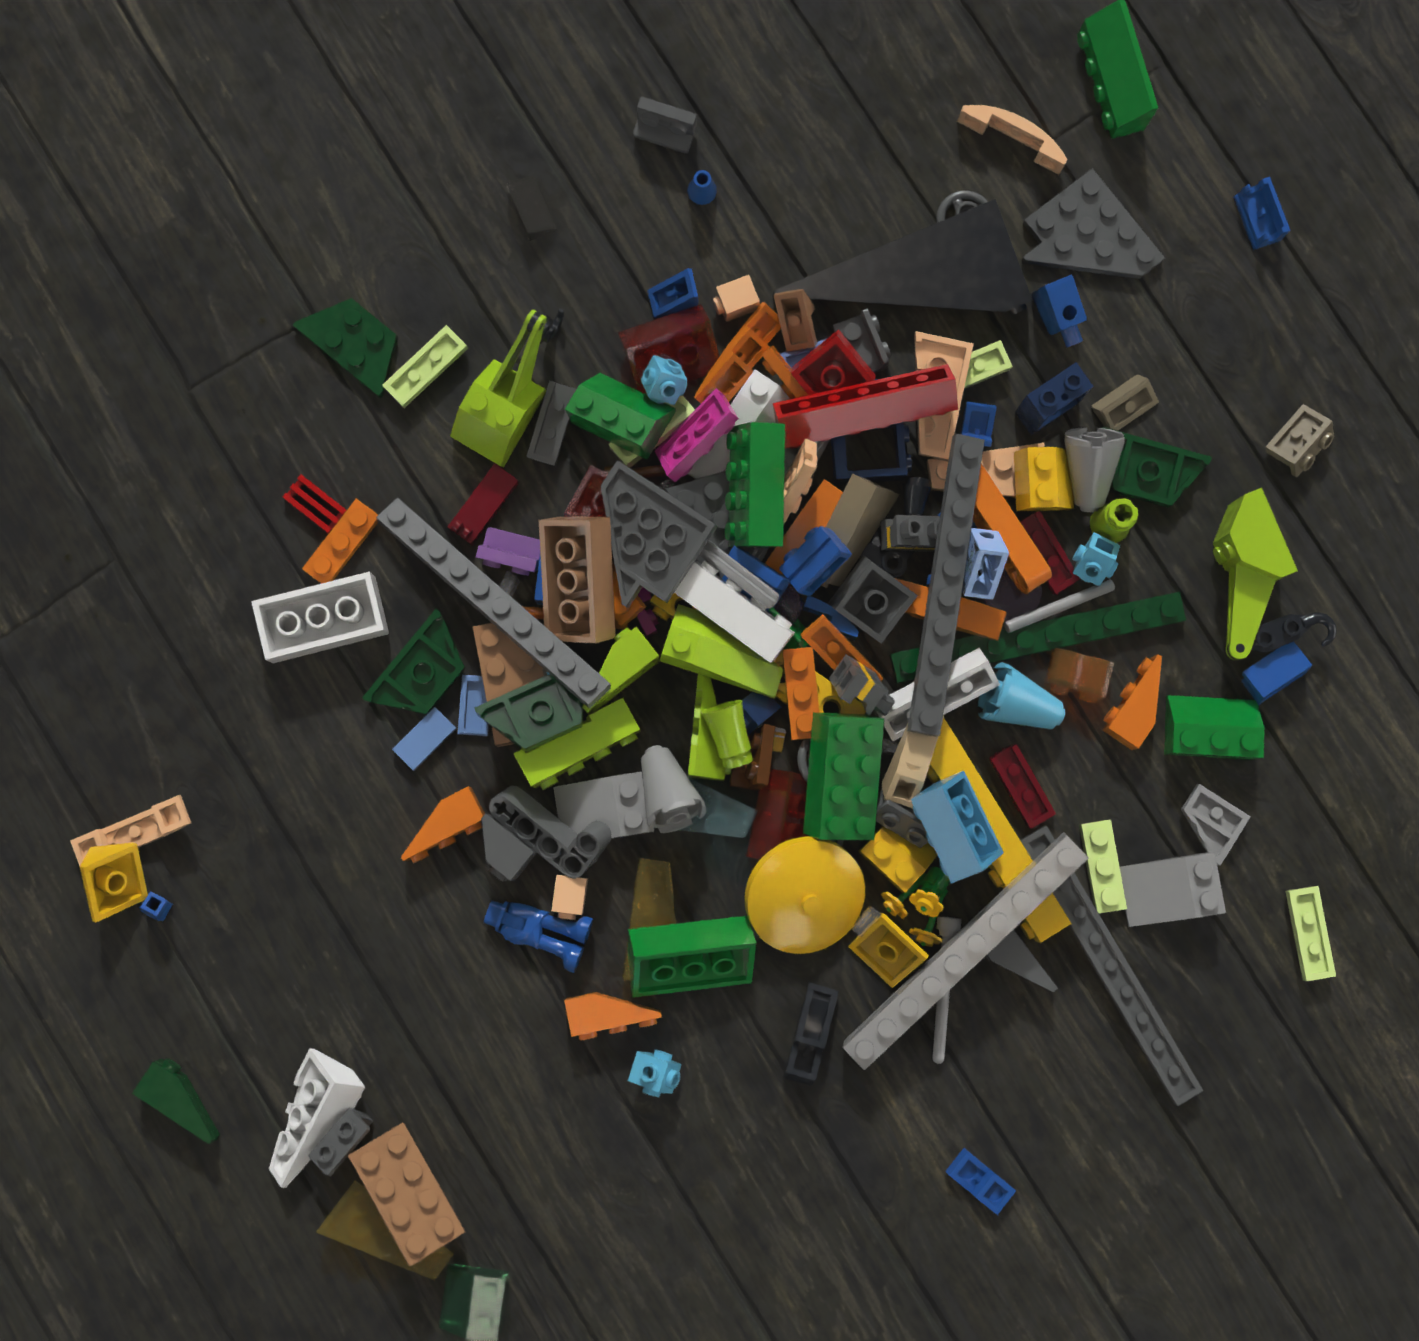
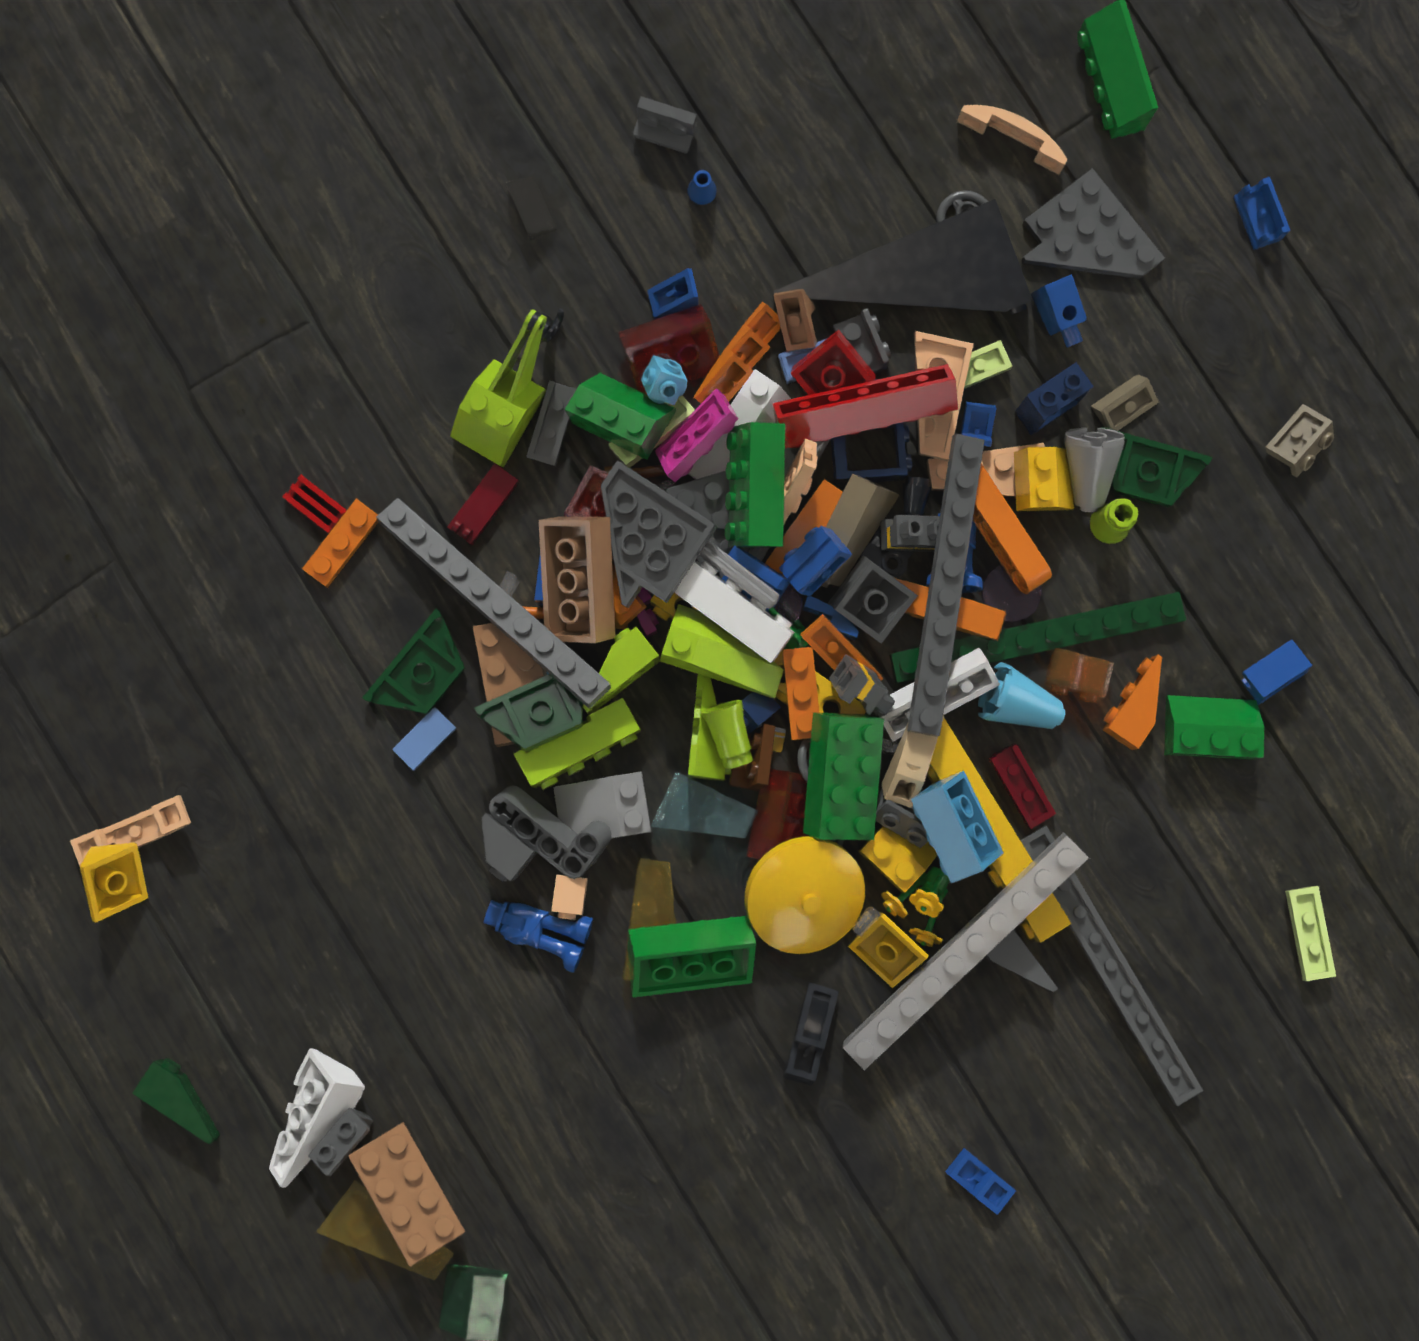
(150, 902): blue piece -> none
(320, 617): white brick -> none
(353, 341): dark green wing -> none
(425, 366): yellowish green plate -> none
(451, 817): orange slope -> none
(471, 696): medium blue tile -> none
(511, 550): medium lavender bracket -> none
(601, 1012): orange slope -> none
(655, 1072): medium azure brick -> none
(668, 792): light grey cone -> none
(736, 298): light nougat brick -> none
(777, 365): orange plate -> none
(947, 928): light grey piece -> none
(989, 555): light blue torso -> none
(1051, 551): dark red hinge -> none
(1059, 606): light grey bar -> none
(1096, 559): medium azure brick -> none
(1103, 866): yellowish green plate -> none
(1172, 889): light grey slope -> none
(1214, 821): light grey wing -> none
(1256, 558): lime slope -> none

